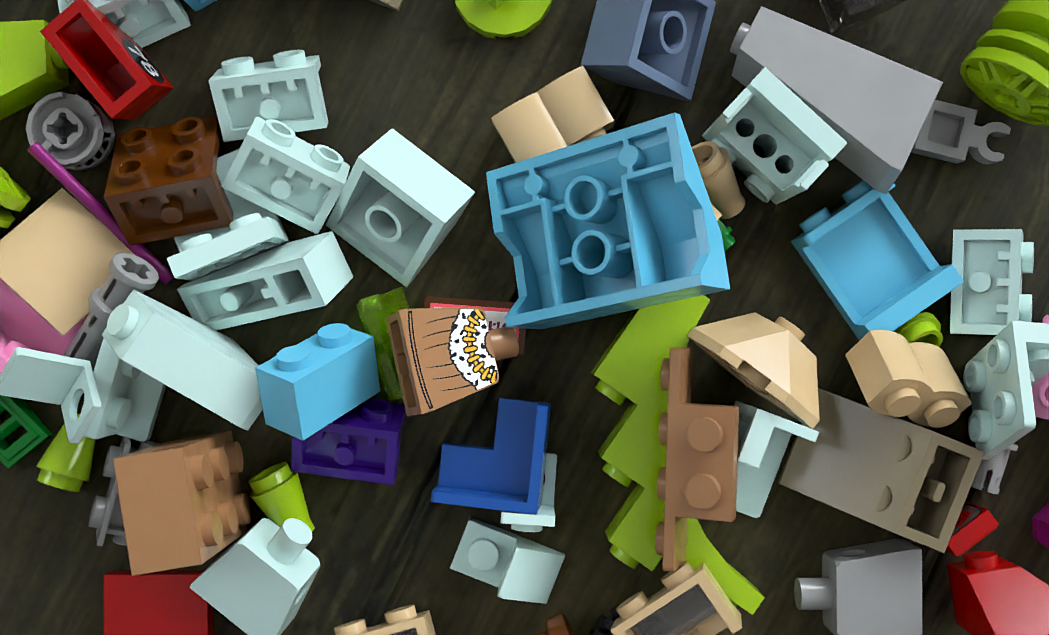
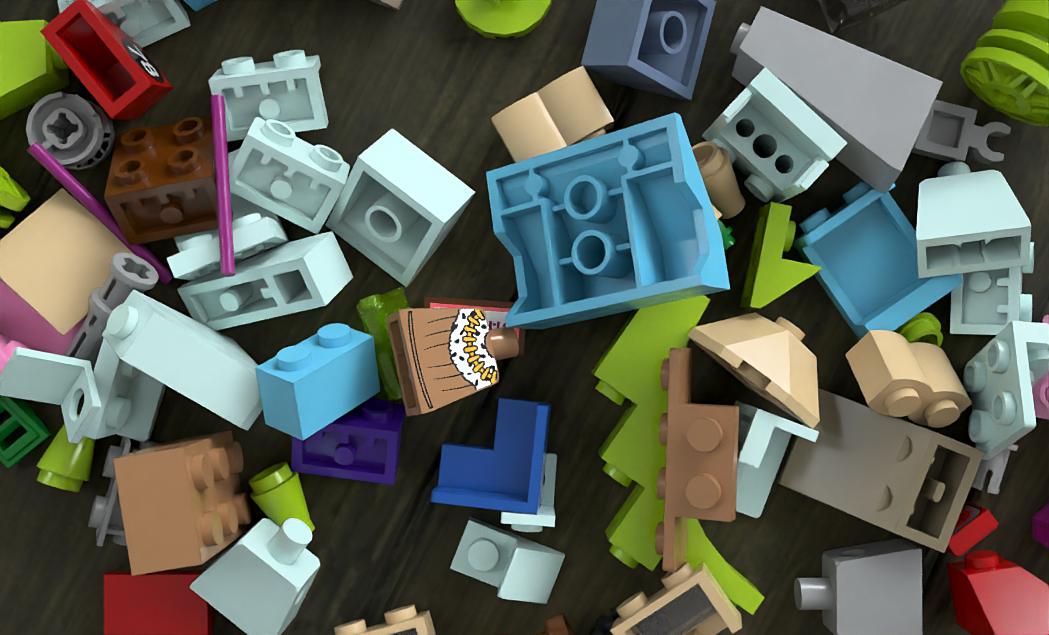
(222, 186): none -> magenta axle
(767, 272): none -> lime slope
(969, 223): none -> light aqua torso

